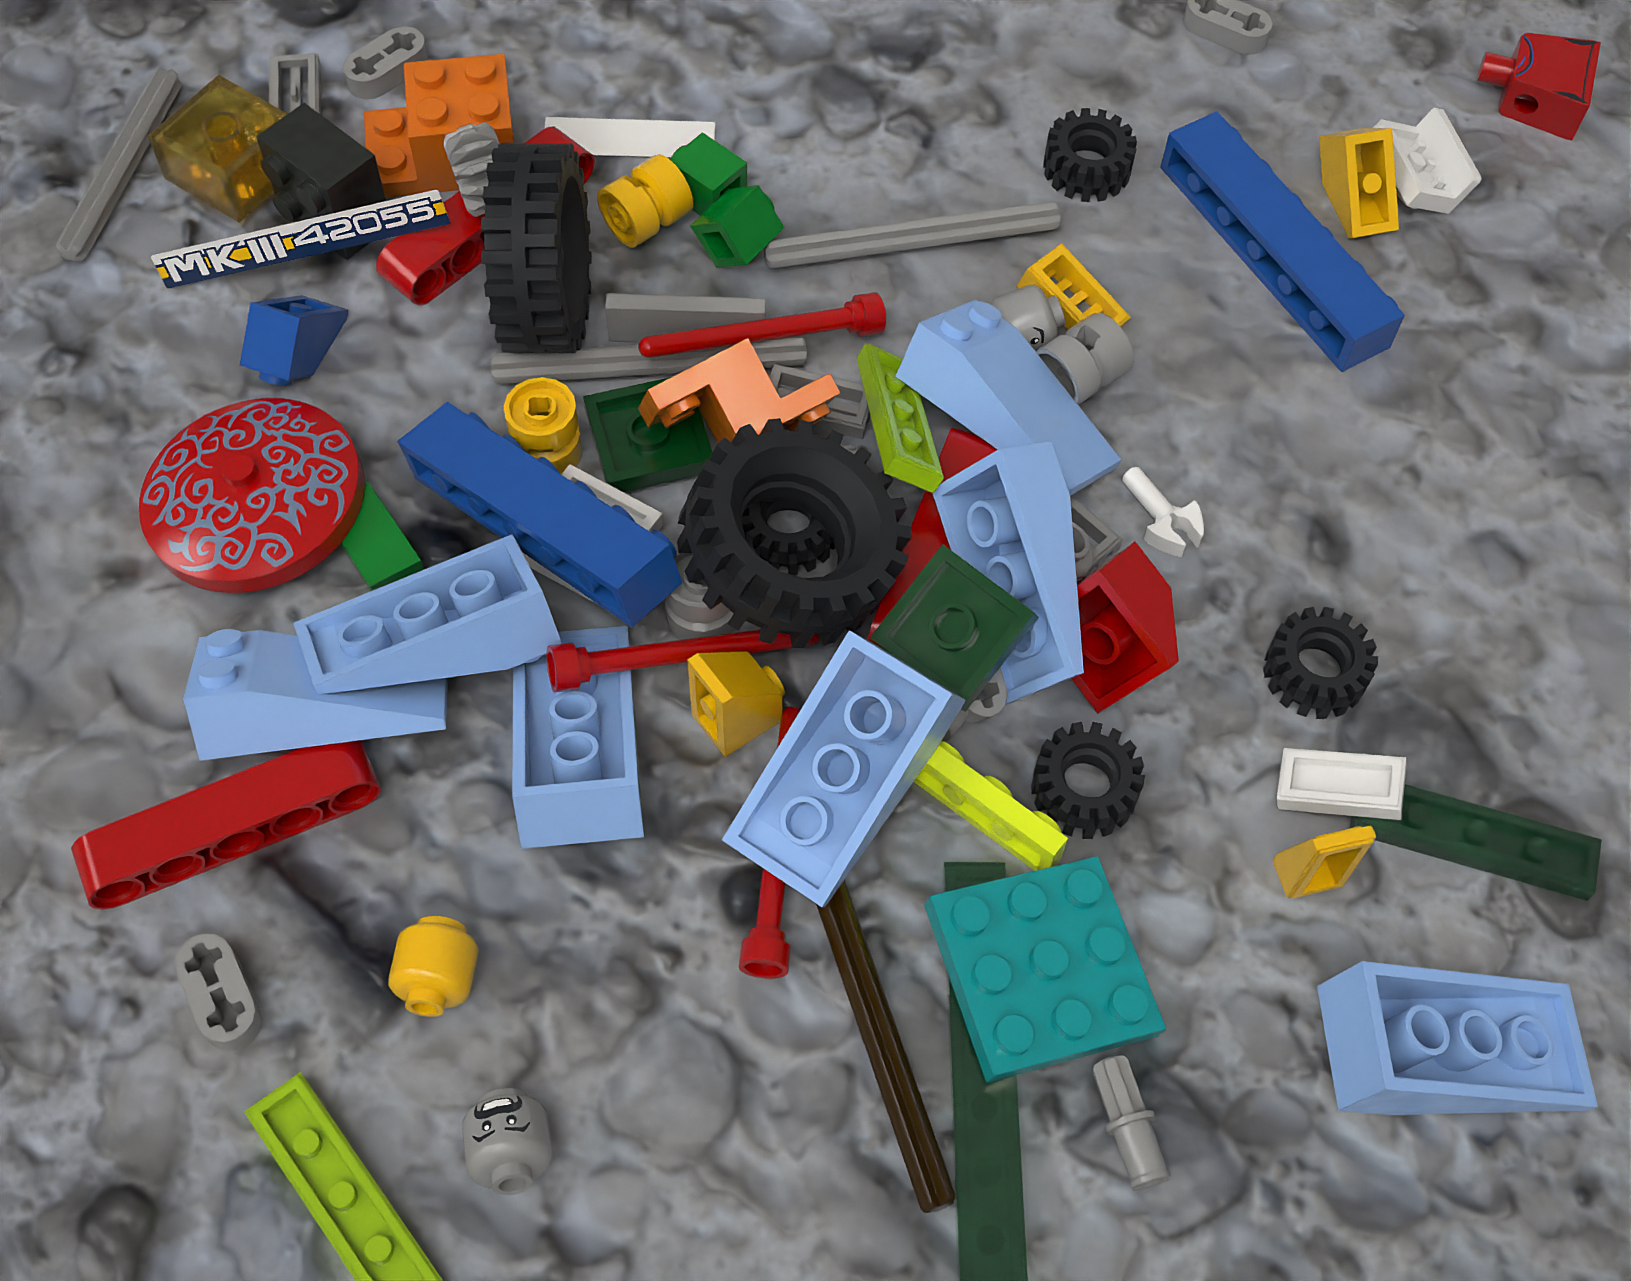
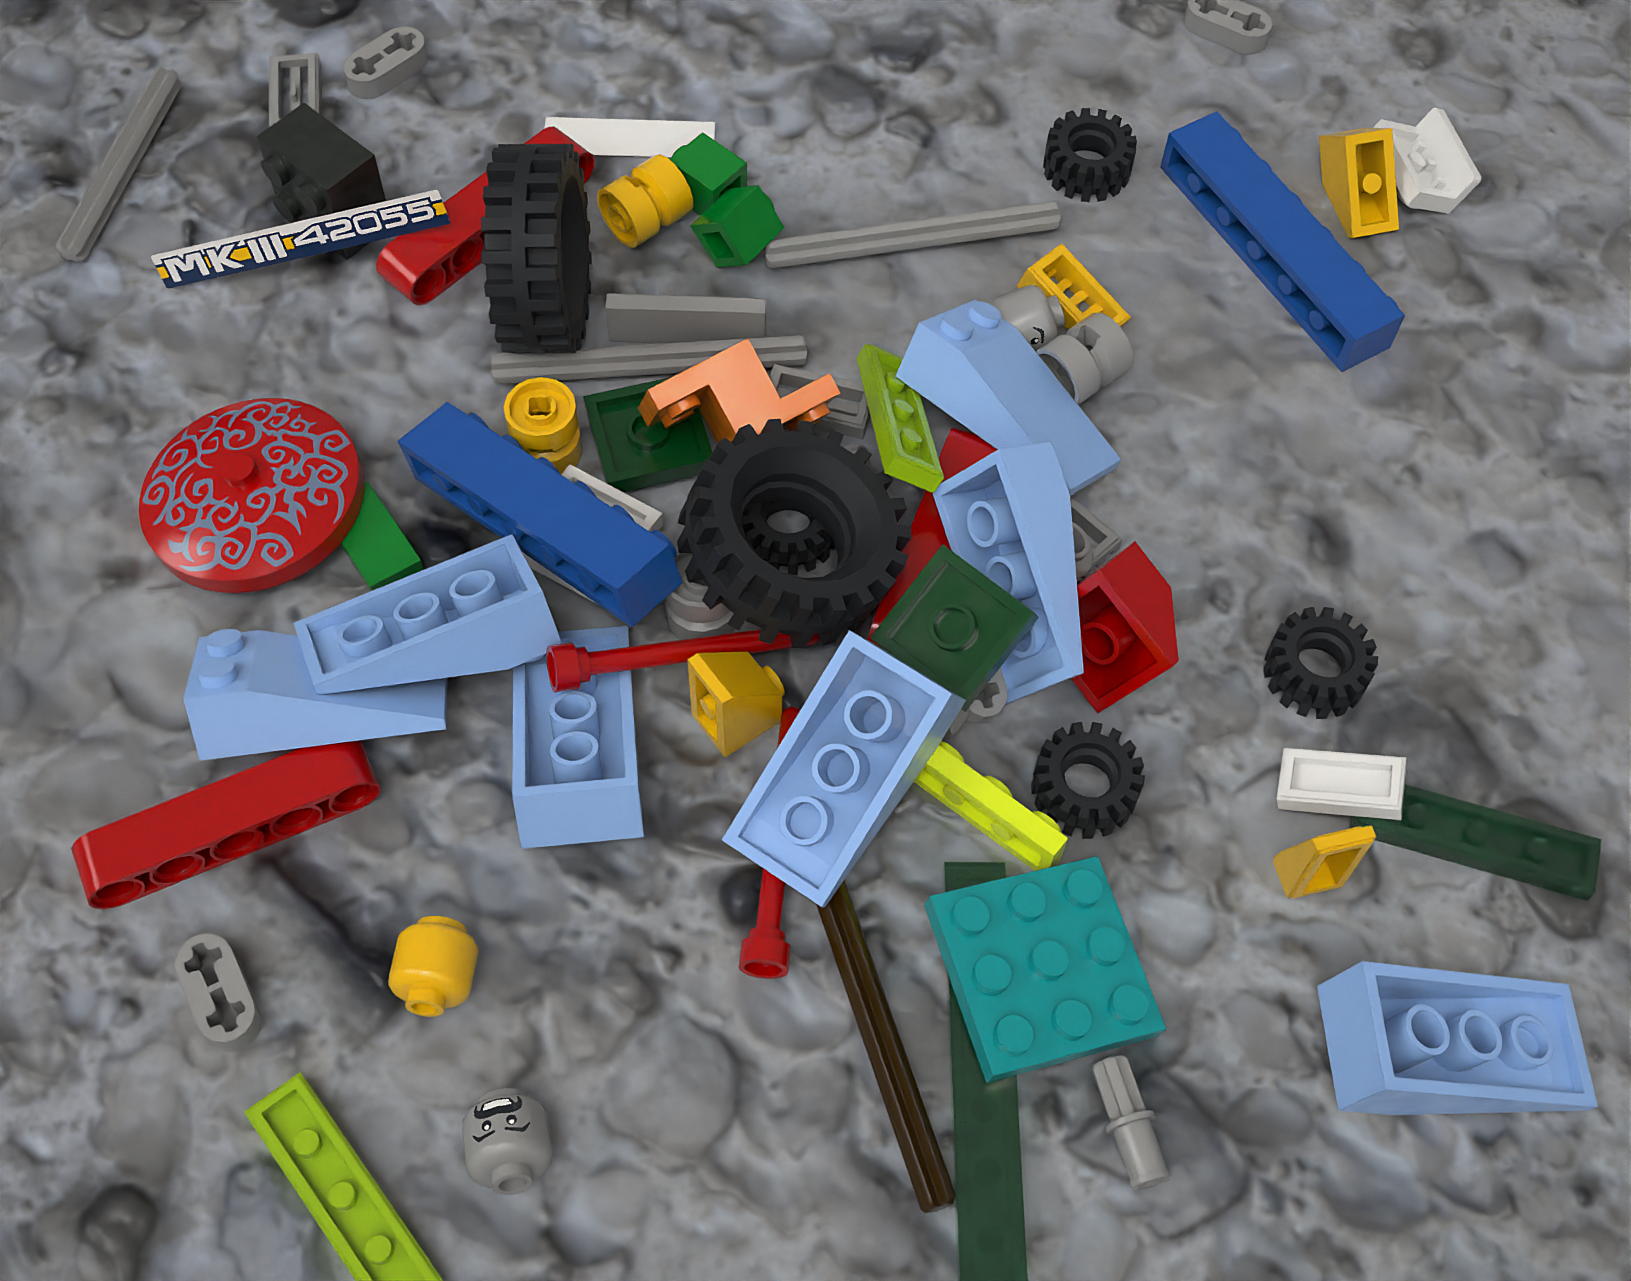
(214, 147): clear yellow brick -> none
(289, 337): blue slope -> none
(438, 101): orange bracket -> none
(468, 155): light grey gear -> none
(862, 315): red piece -> none
(1165, 515): white bar -> none
(1544, 81): red torso -> none

